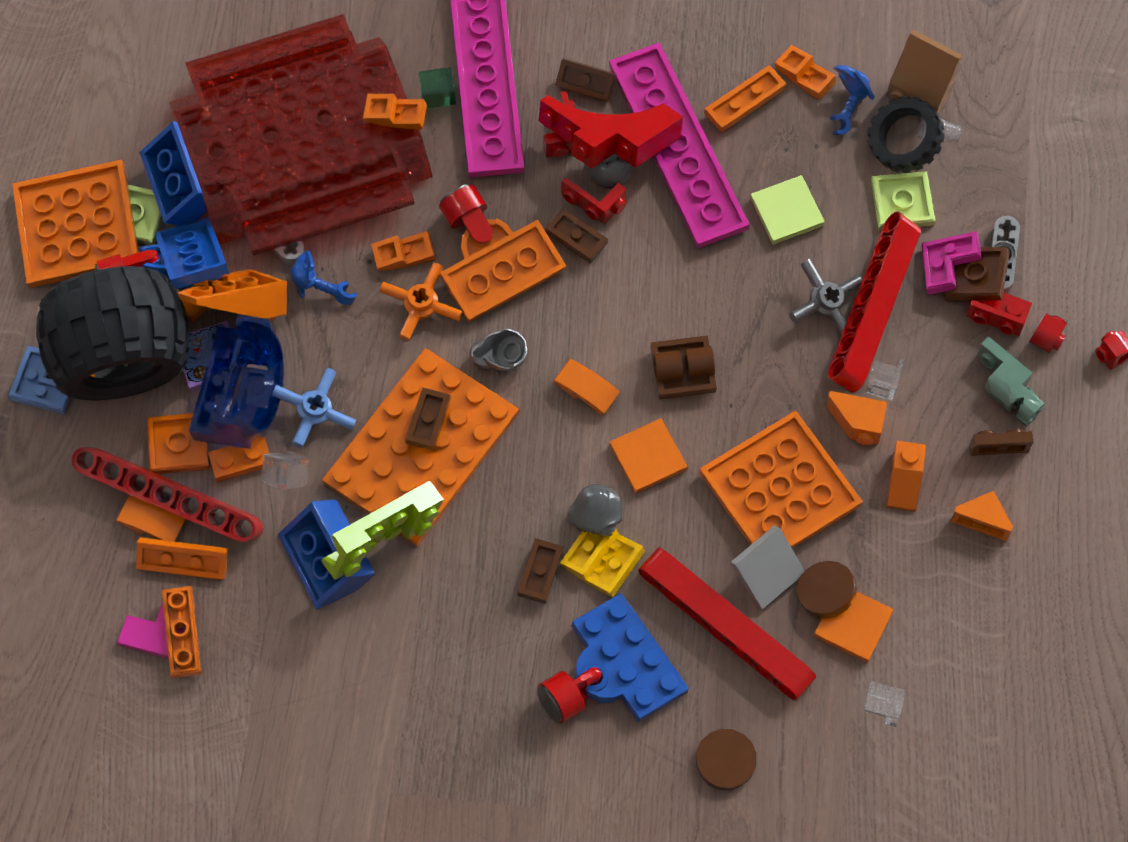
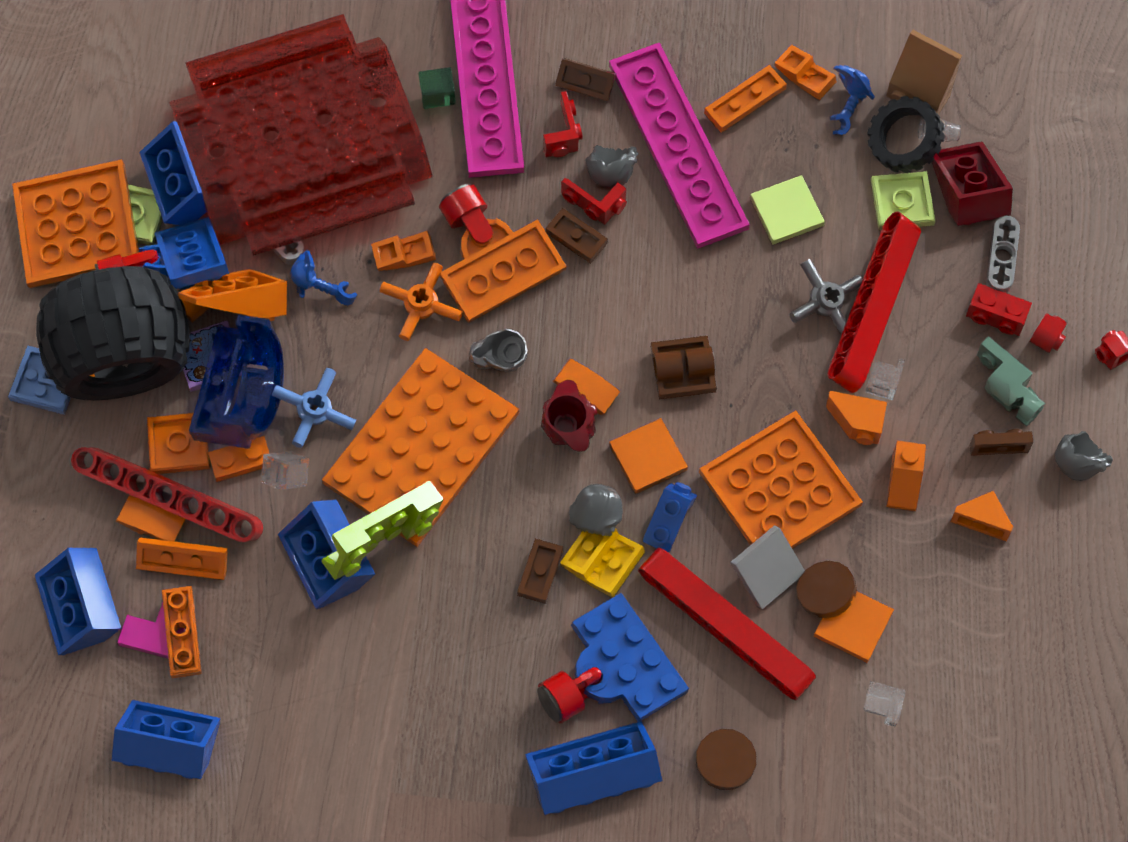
(77, 600): none -> blue slope
(165, 739): none -> blue slope
(394, 112): orange slope -> none
(428, 419): reddish brown plate -> none
(569, 417): none -> dark red piece
(594, 768): none -> blue slope
(599, 136): red arch -> none
(669, 516): none -> blue bracket
(943, 254): dark pink tile -> none
(972, 184): none -> dark red slope
(981, 278): reddish brown tile -> none
(1080, 457): none -> dark grey hair

